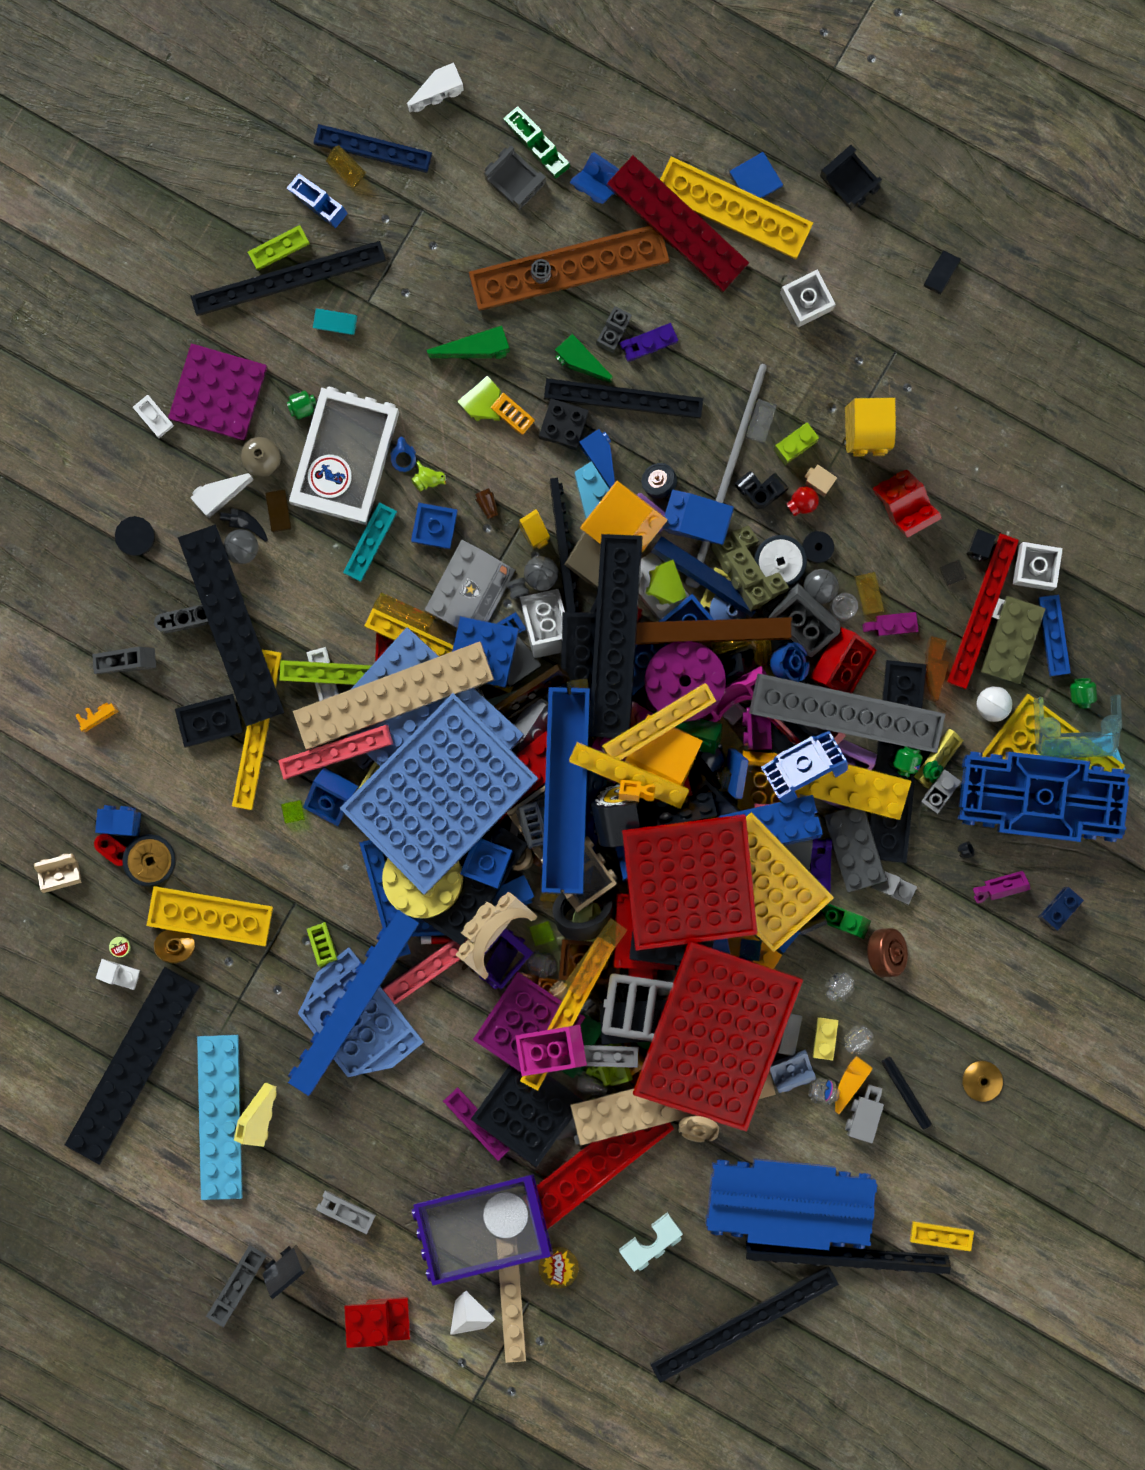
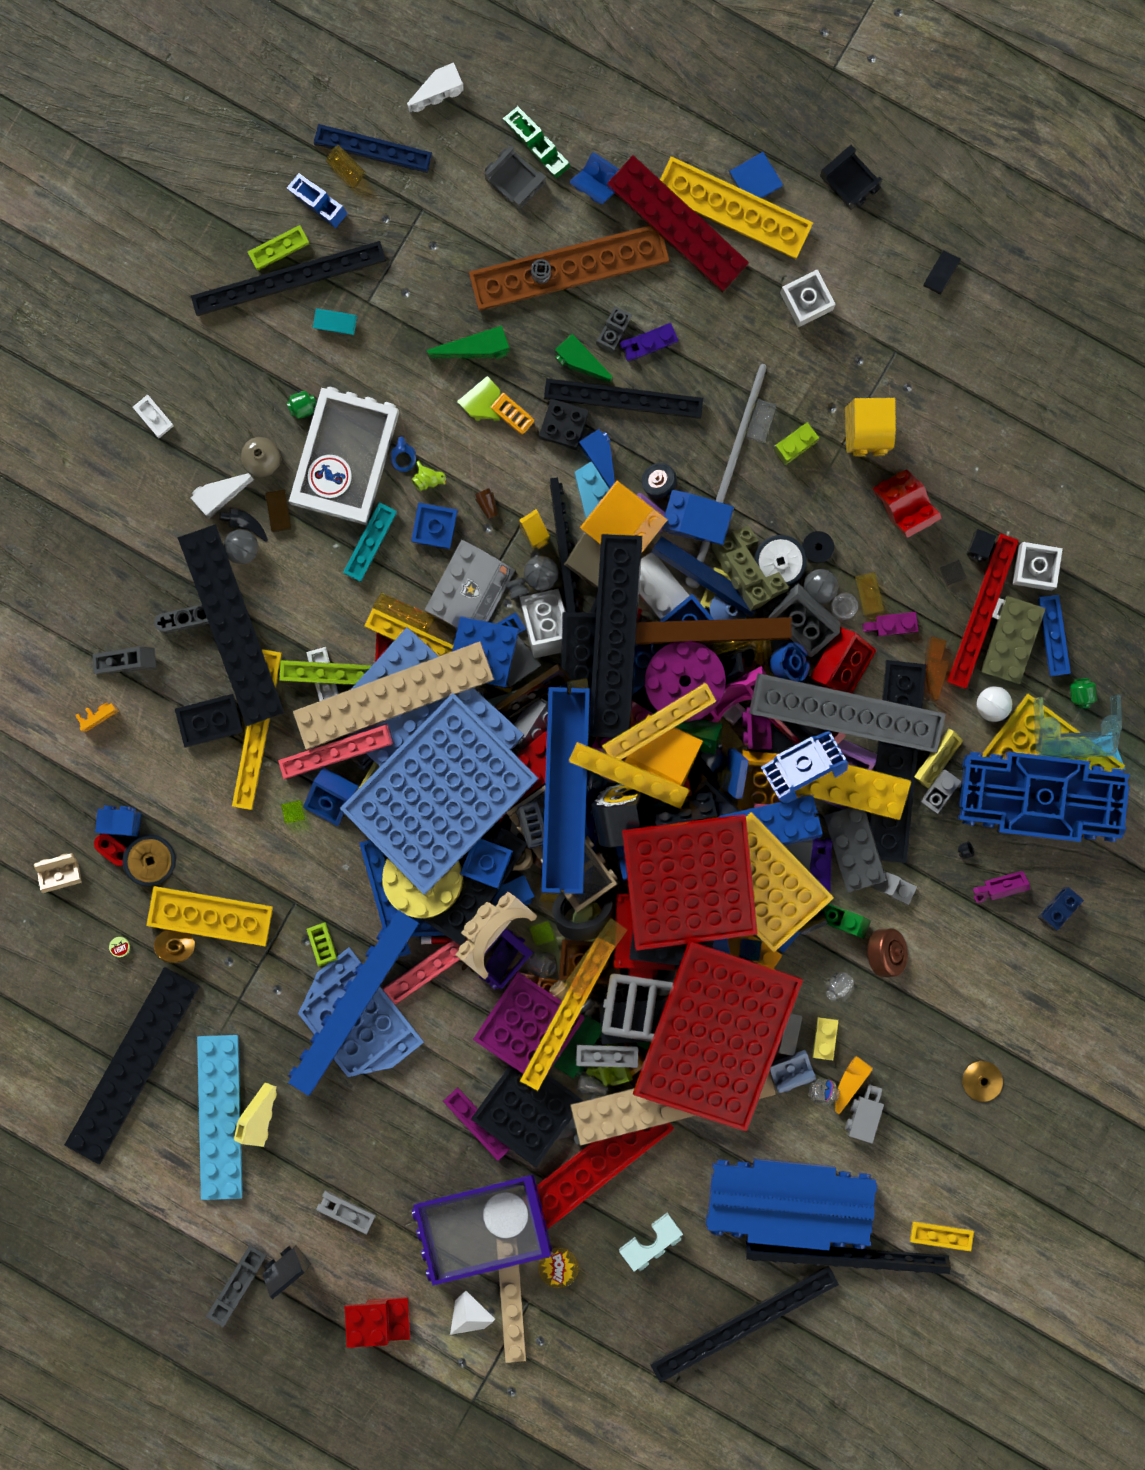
(118, 974): white slope -> none
(134, 536): black tile -> none
(217, 392): magenta plate -> none
(551, 1050): dark pink slope -> none
(633, 791): light orange plate -> none
(666, 584): lime slope -> none
(698, 1128): tan tile -> none
(771, 489): black piece -> none
(803, 501): red piece -> none
(820, 480): tan brick -> none
(858, 1040): clear head -> none
(906, 1092): black axle -> none
(908, 761): green head -> none
(932, 771): green plate -> none

